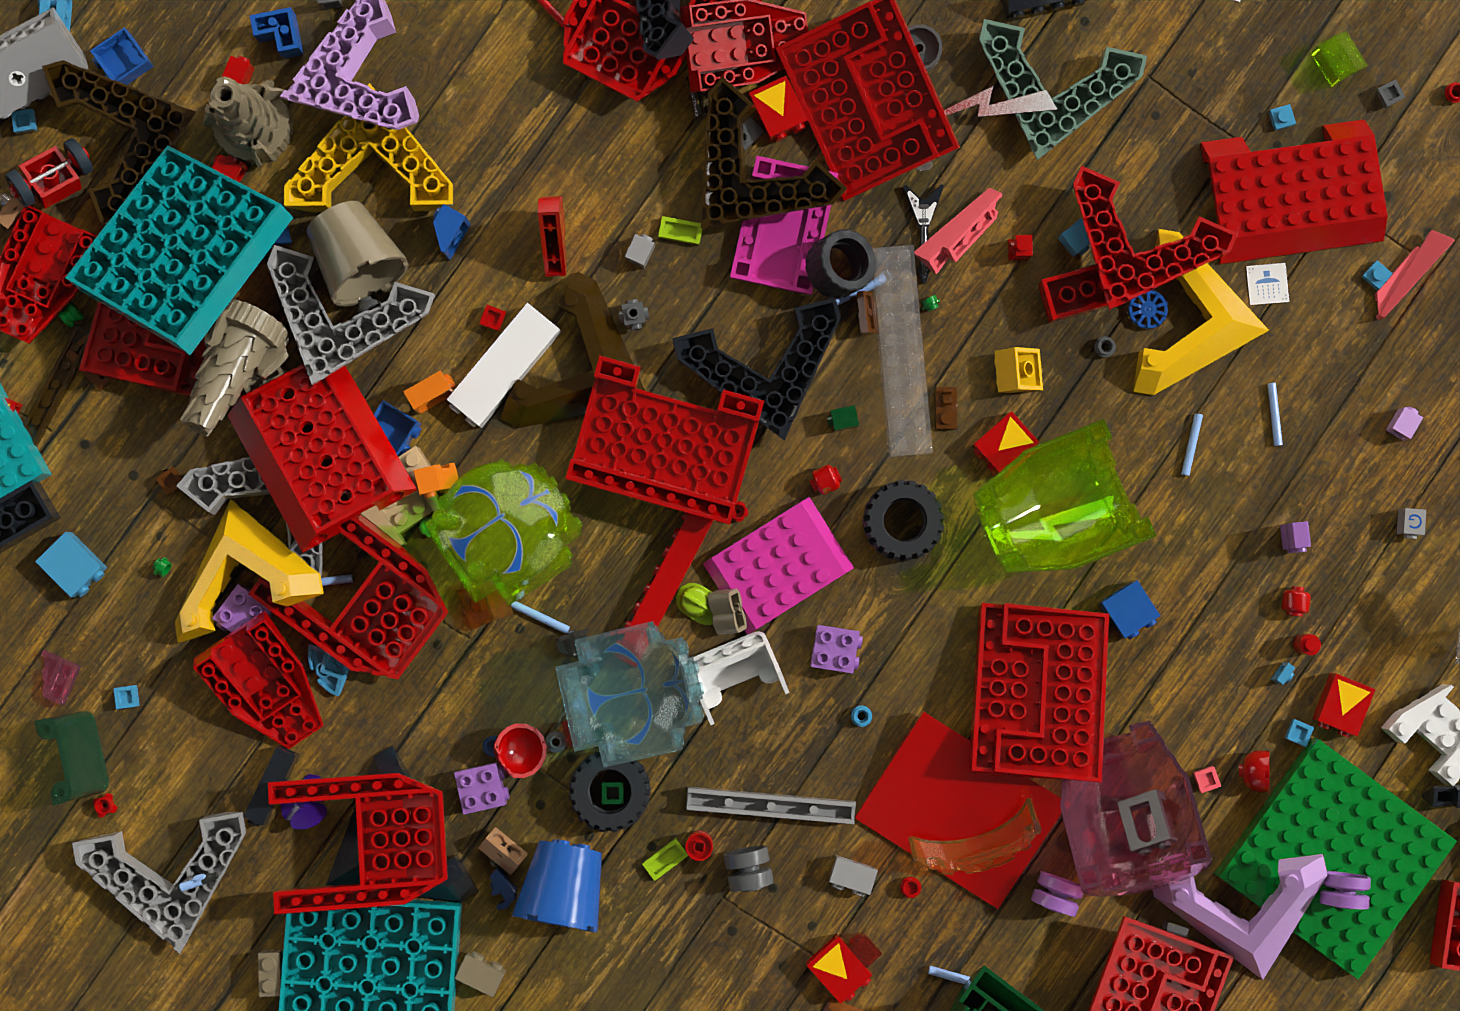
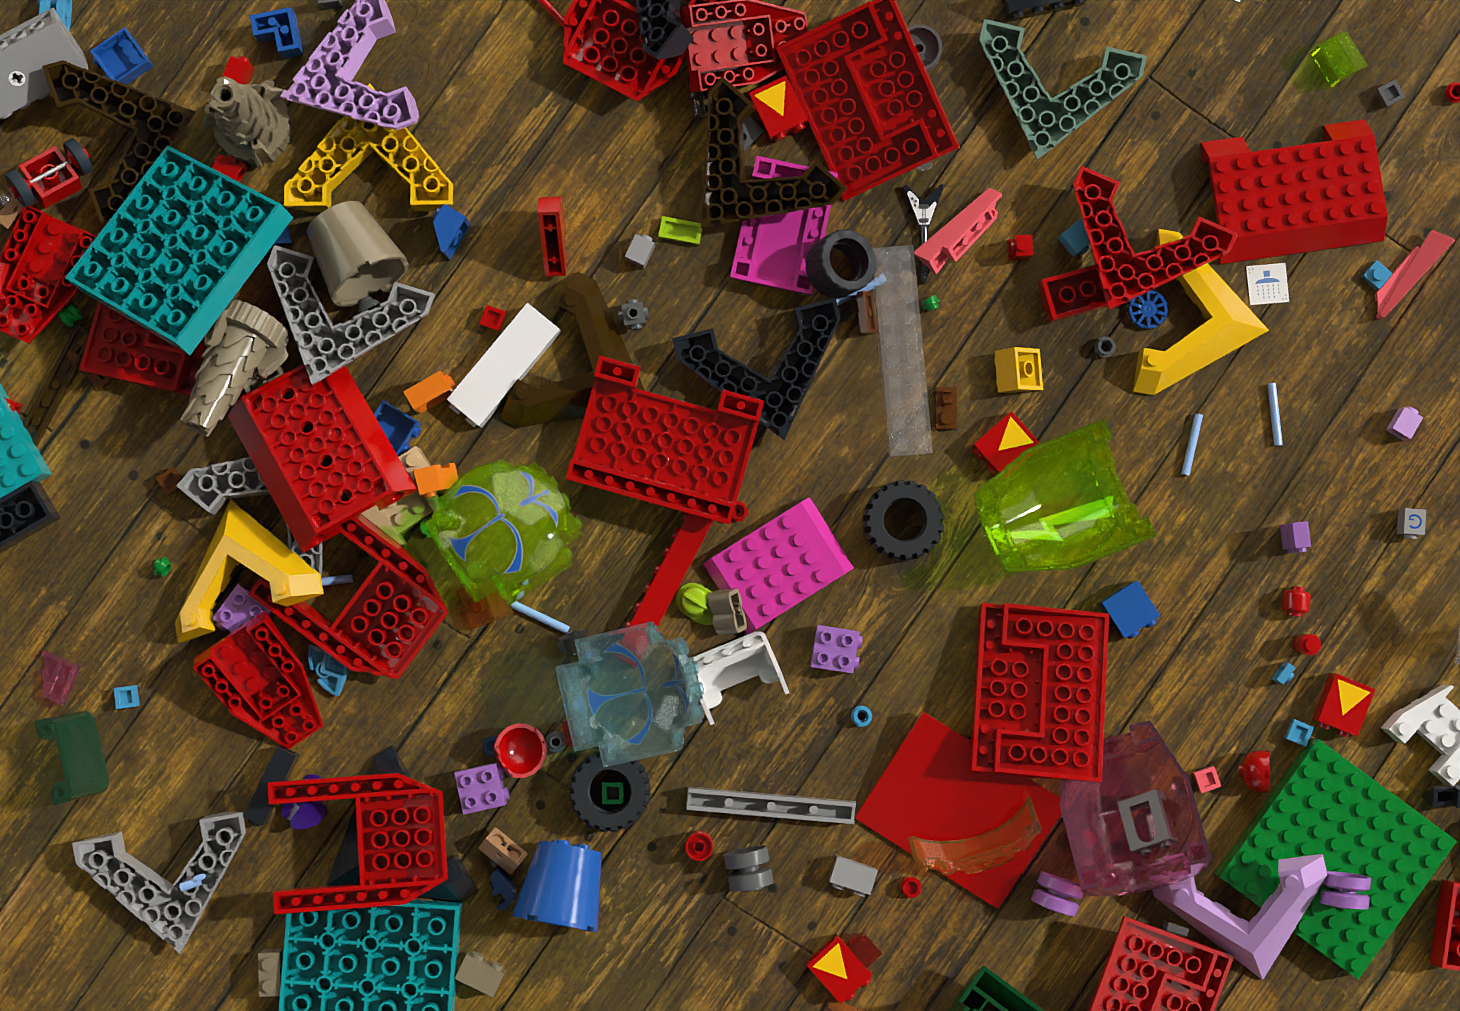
(24, 121): dark azure plate -> none
(71, 565): dark azure brick -> none
(100, 809): red plate -> none
(665, 859): lime tile -> none
(826, 479): red head -> none
(843, 418): dark green brick -> none
(948, 975): light blue bar -> none
(1033, 102): white sticker -> none
(1282, 117): dark azure plate -> none

